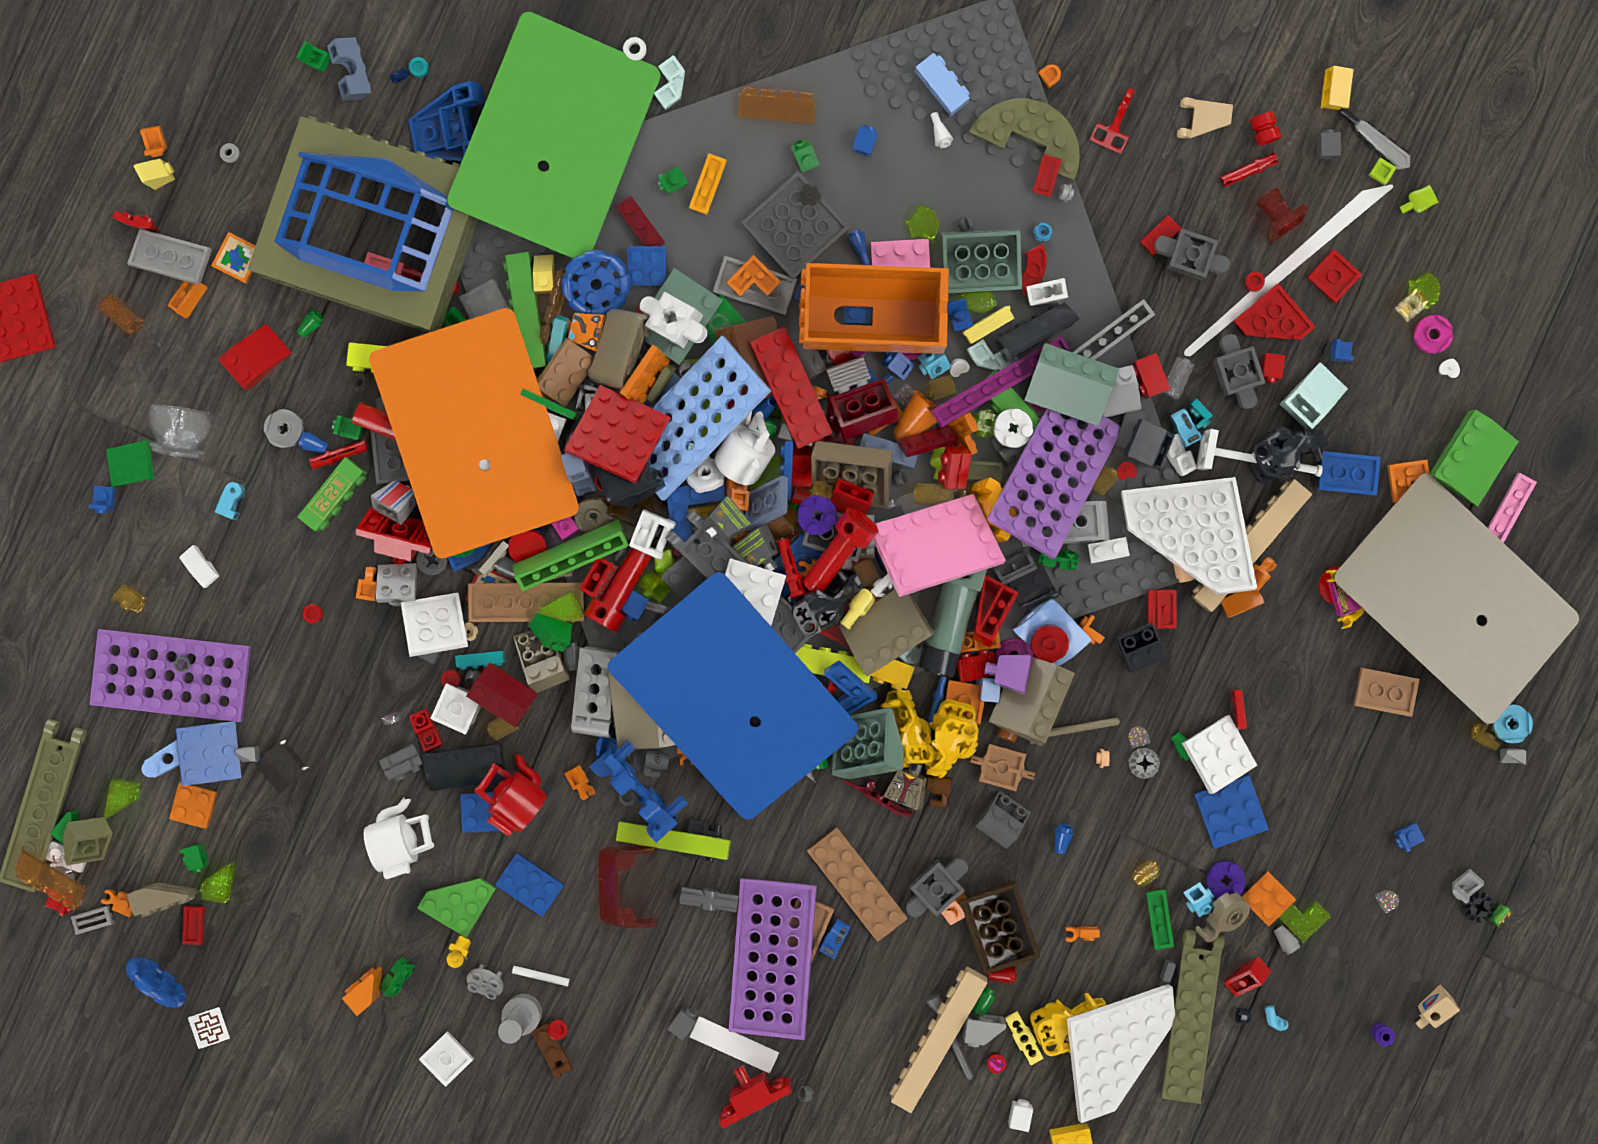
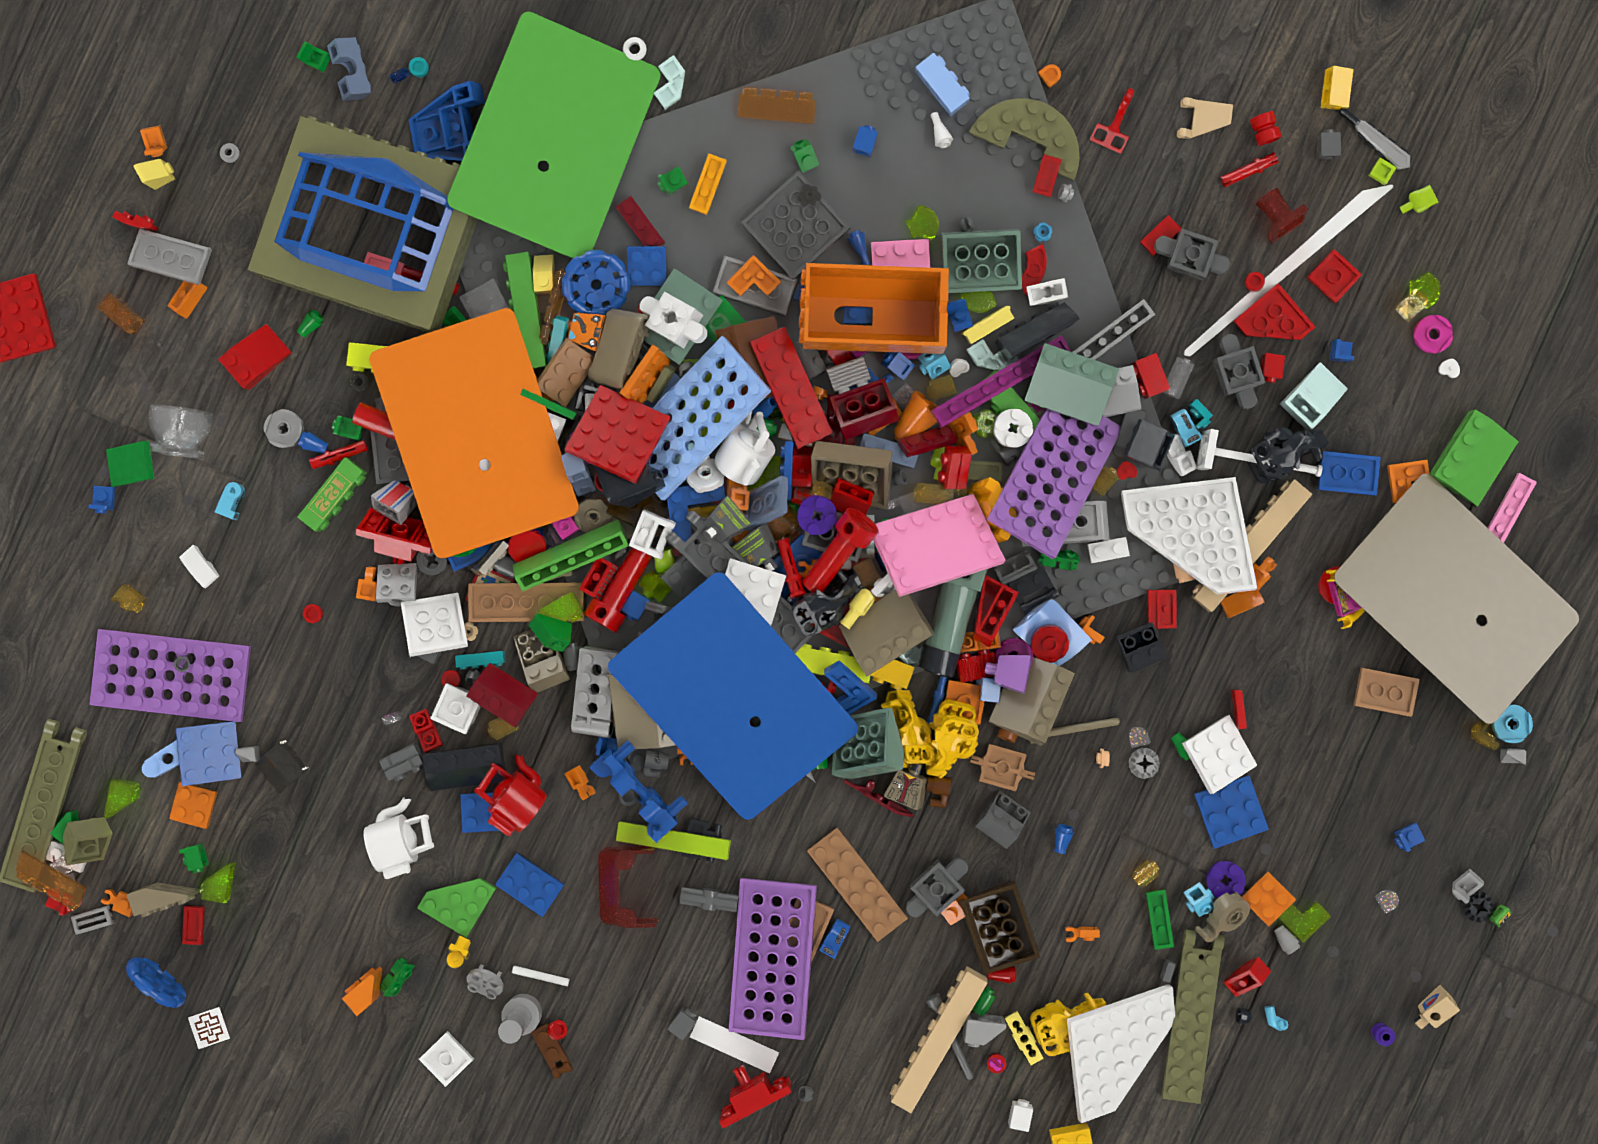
(234, 257): tile -> none

